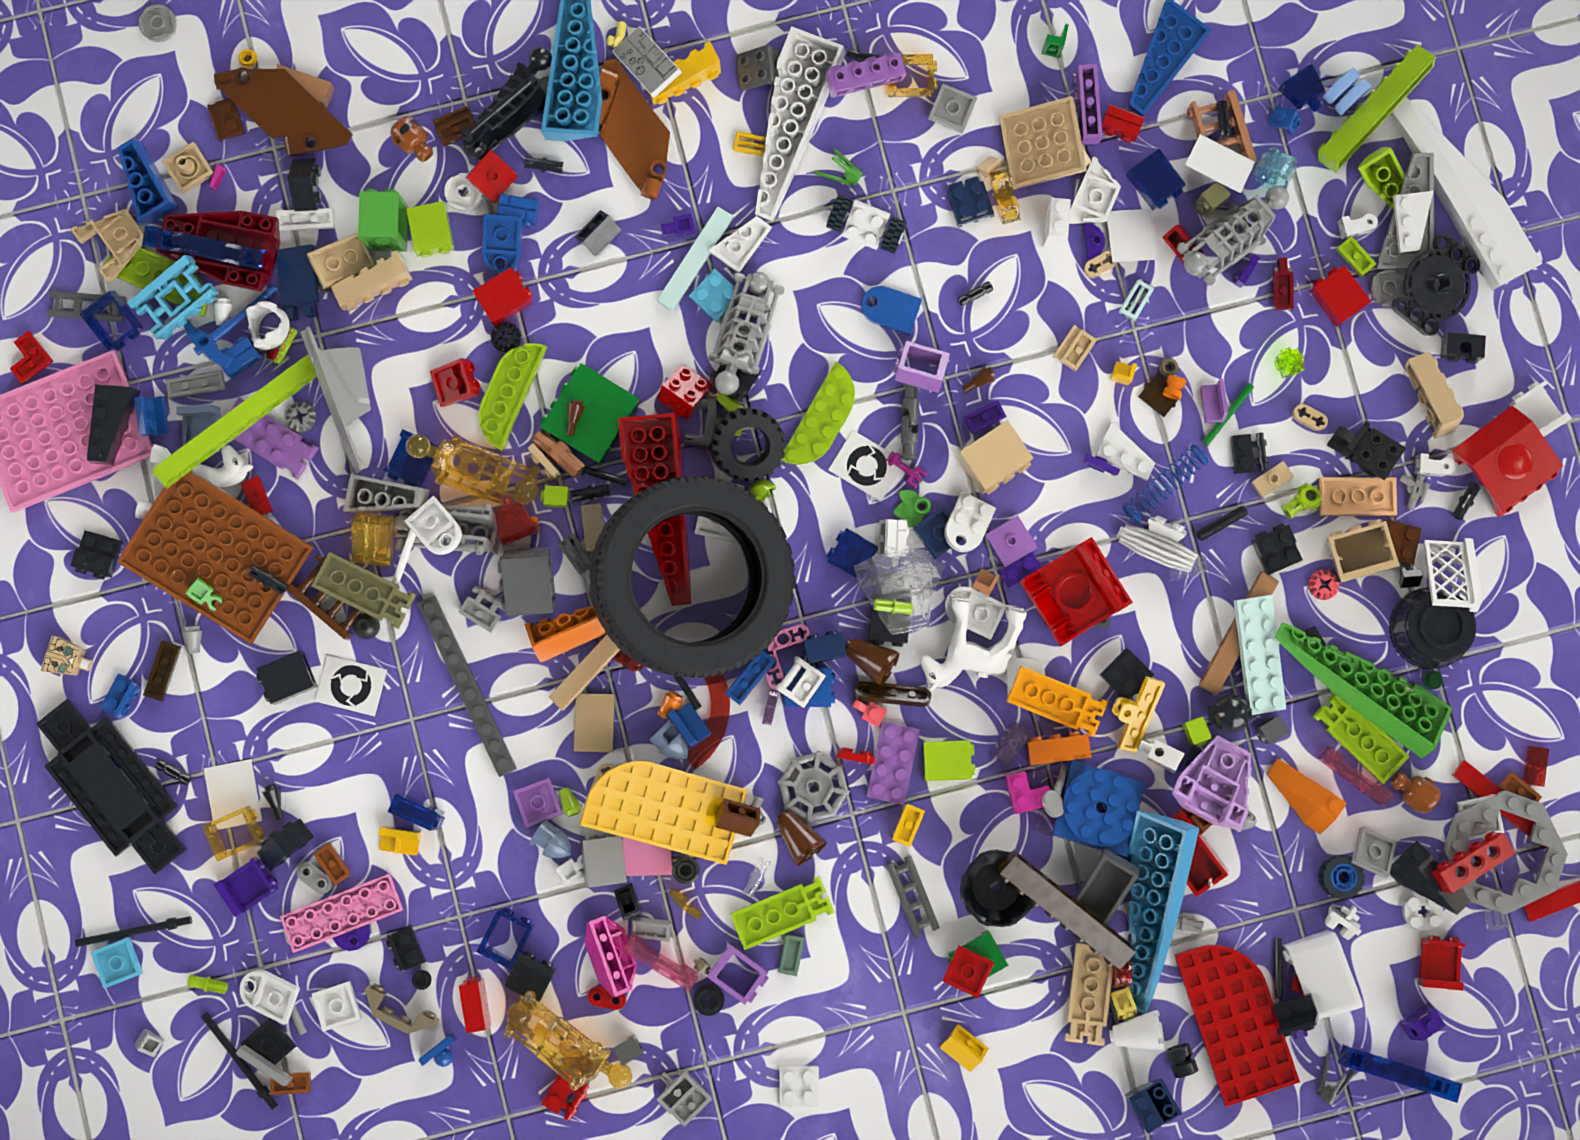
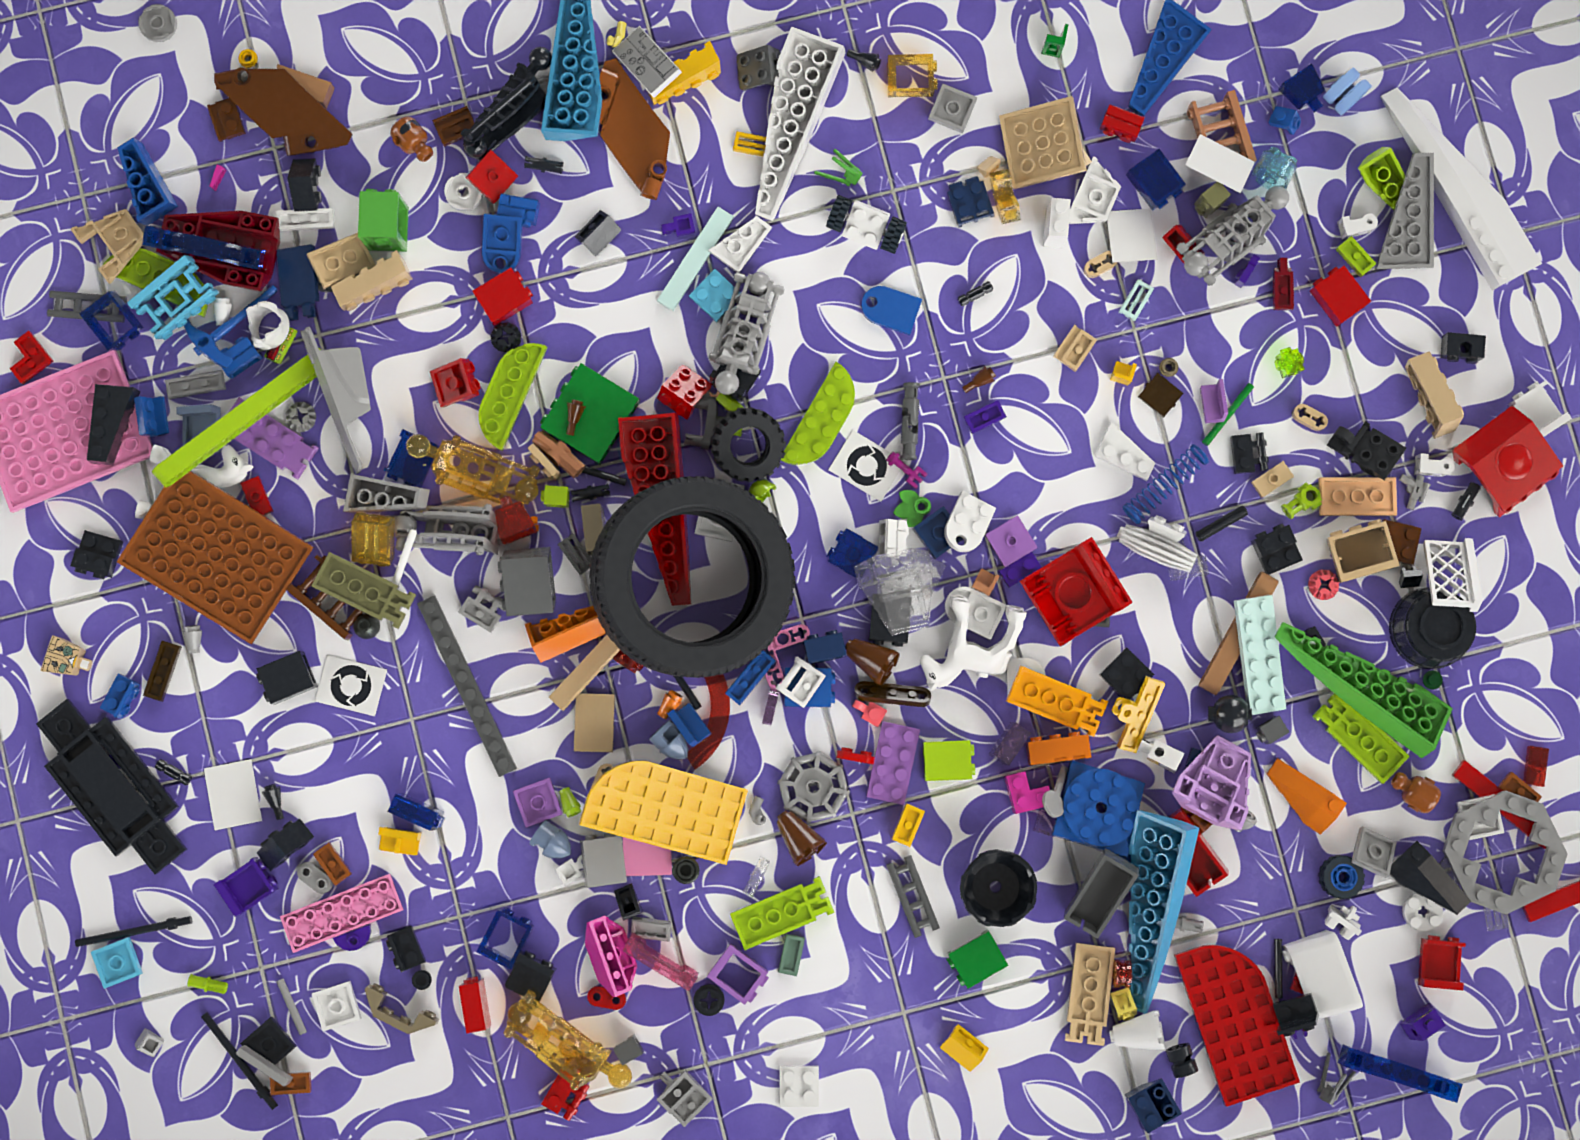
(188, 167): tan plate -> none
(201, 592): plate -> none
(216, 841): clear yellow window -> none
(268, 580): black pin -> none
(270, 996): white plate -> none
(430, 229): lime brick -> none
(434, 525): white plate -> none
(441, 1054): blue tile -> none
(680, 899): clear yellow slope -> none
(702, 966): dark tan plate -> none
(737, 817): reddish brown brick -> none
(865, 74): medium lavender brick -> none
(893, 606): lime axle -> none
(920, 378): medium lavender window -> none
(968, 971): red plate -> none
(995, 458): tan container -> none
(1066, 909): brick -> none
(1088, 103): medium lavender brick -> none
(1094, 240): dark purple plate -> none
(1101, 465): dark purple plate -> none
(1174, 387): orange wheel -> none
(1197, 731): lime brick -> none
(1223, 119): black axle -> none
(1337, 763): clear pink piece -> none
(1376, 108): lime brick -> none
(1386, 287): light grey tile -> none
(1410, 219): white wing -> none
(1420, 285): black piece -> none
(1499, 851): red brick -> none

